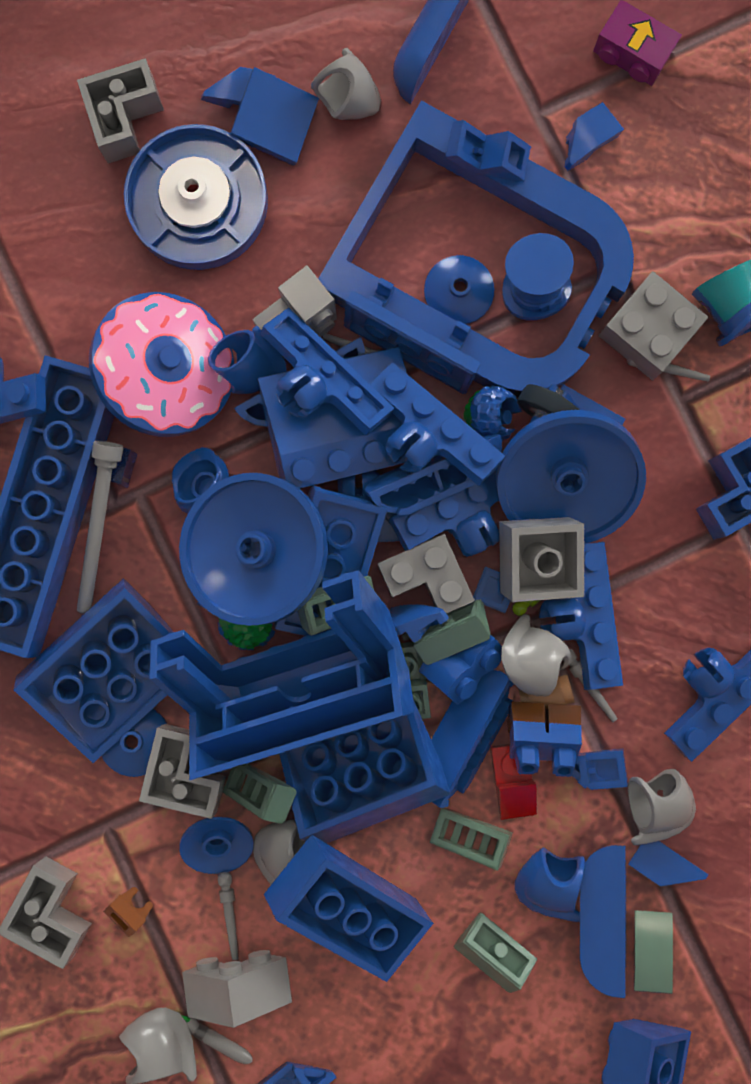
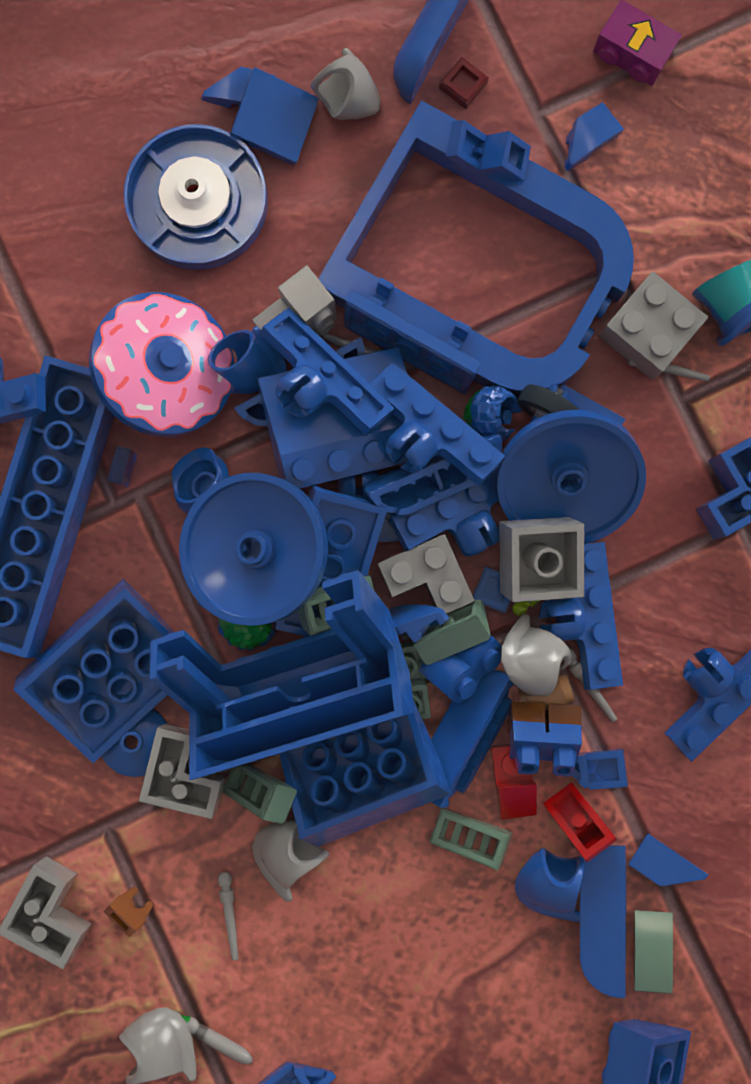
(106, 458): light grey piece -> none
(115, 100): light grey brick -> none
(216, 845): blue dish -> none
(235, 989): light grey brick -> none
(347, 908): blue brick -> none
(463, 82): none -> dark red tile
(465, 305): blue dish -> none
(496, 953): sand green slope -> none
(537, 276): blue hat -> none
(579, 822): none -> red slope
(657, 815): light grey piece -> none

